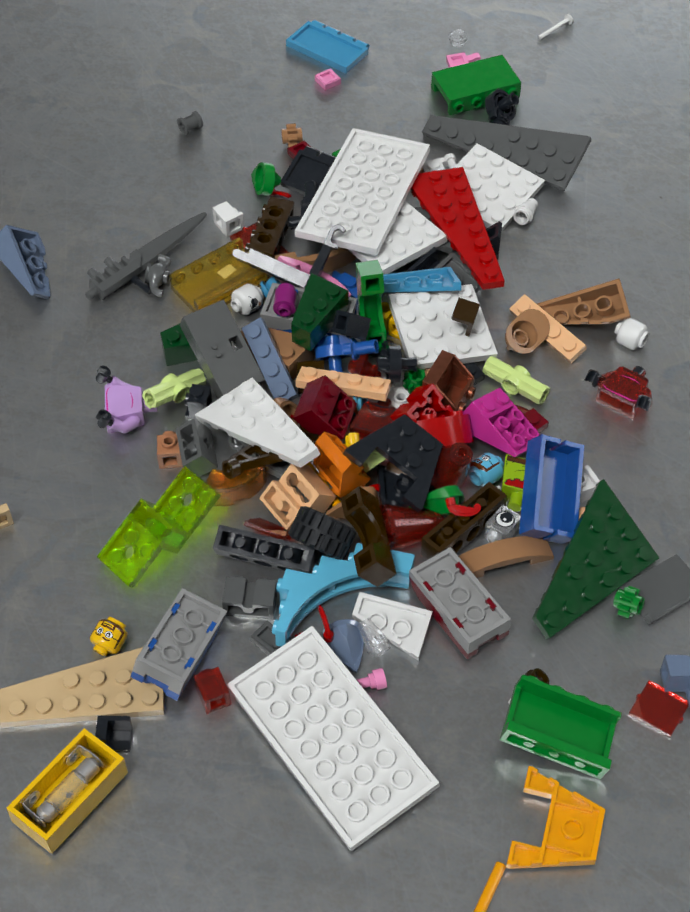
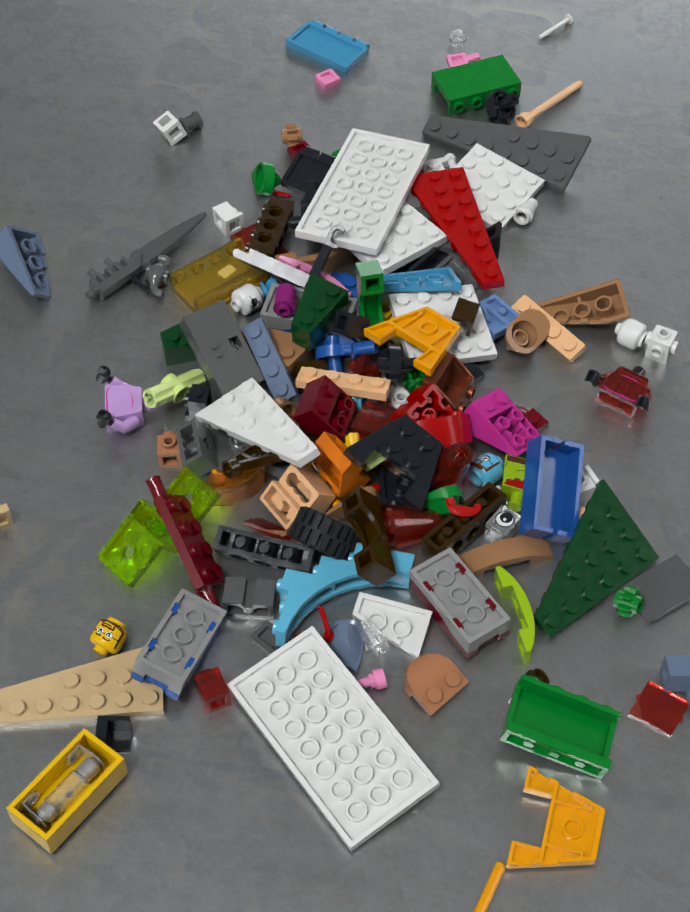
(170, 128): none -> white brick
(188, 540): none -> dark red plate
(424, 330): none -> light orange wing
(433, 681): none -> nougat slope
(497, 315): none -> medium blue wing
(510, 589): none -> lime slope
(516, 380): yellowish green piece -> none
(526, 118): none -> light nougat piece
(661, 344): none -> white brick

